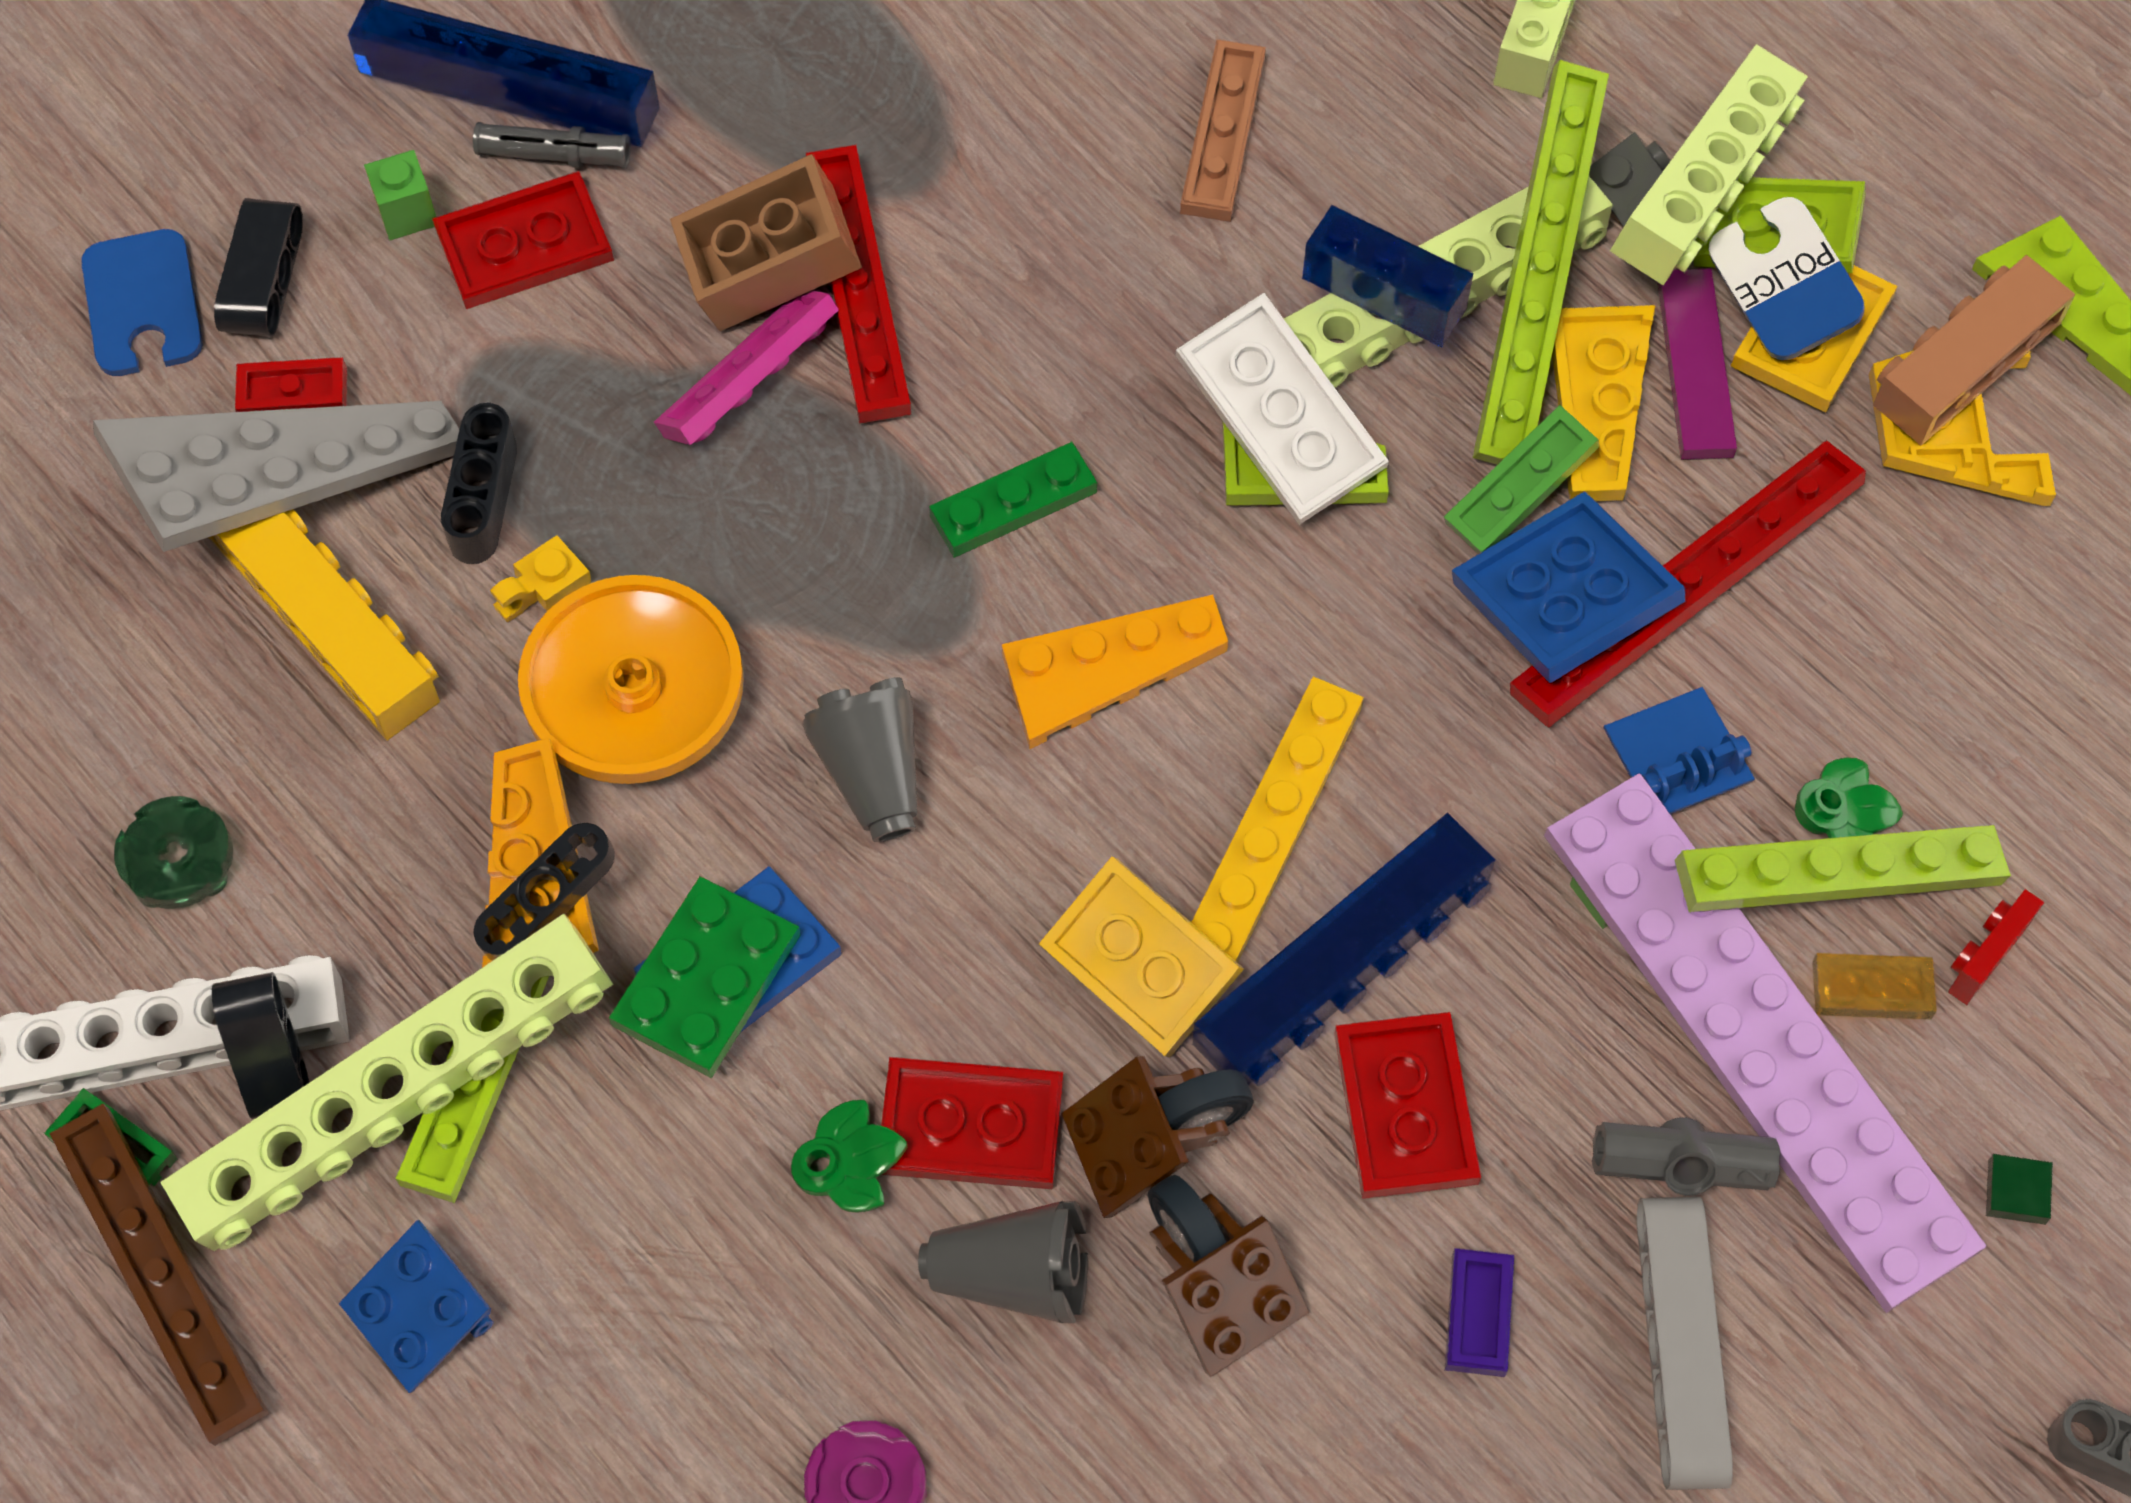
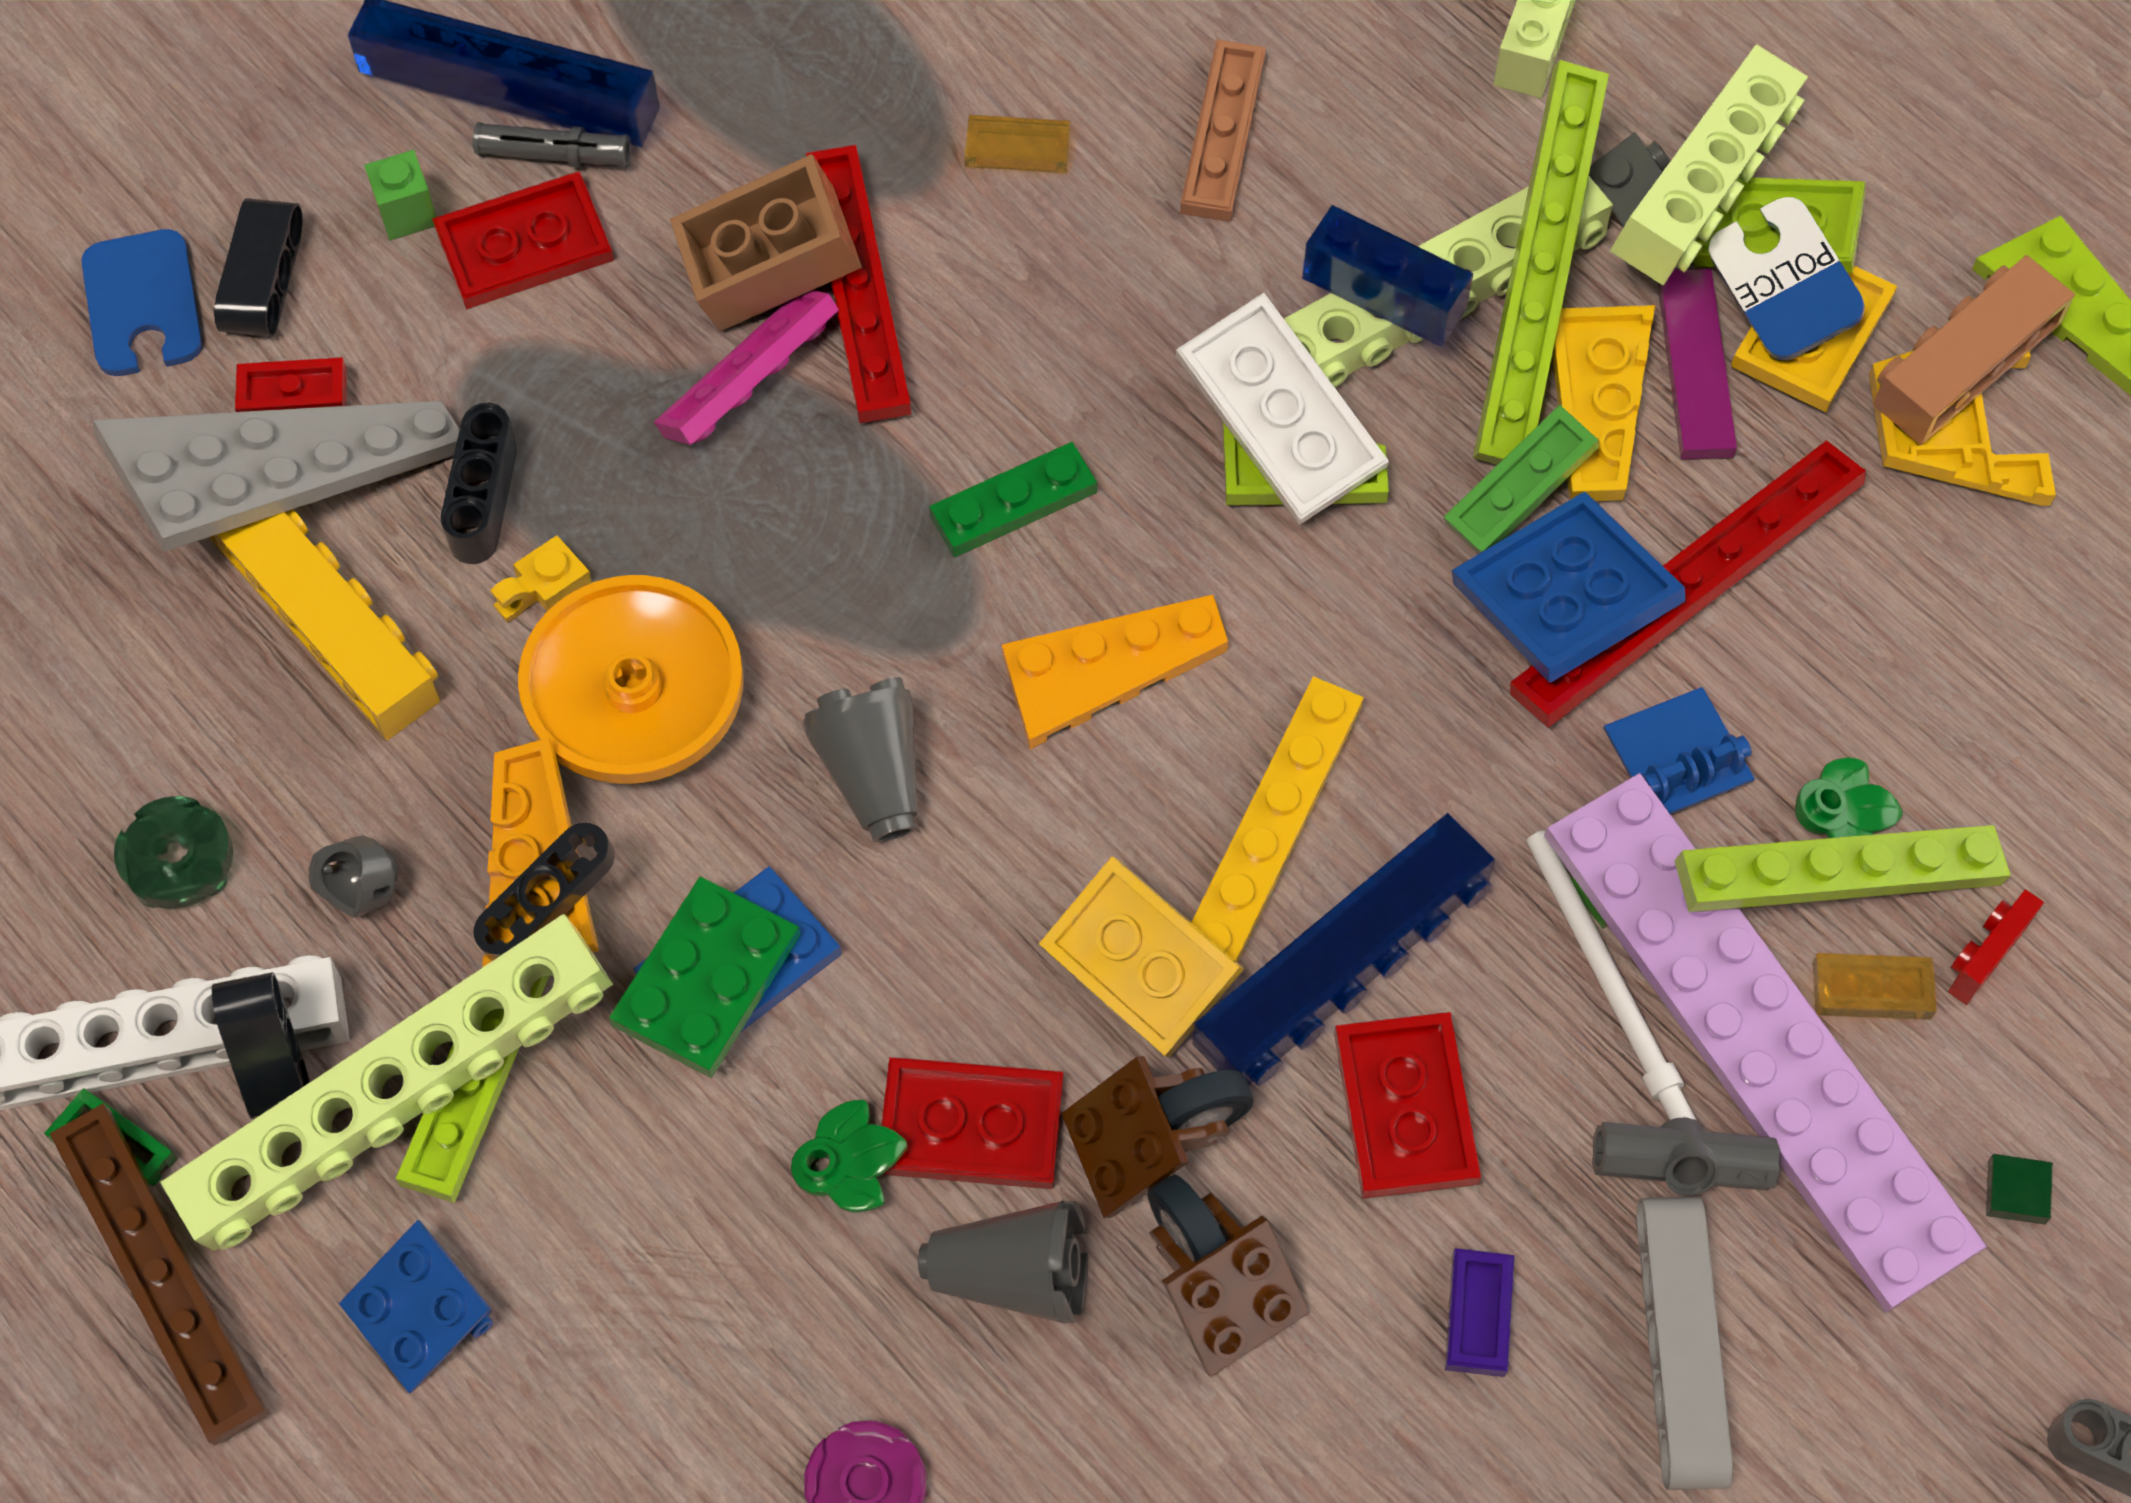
(359, 880): none -> dark grey piece
(1017, 143): none -> clear yellow tile
(1660, 1077): none -> white bar

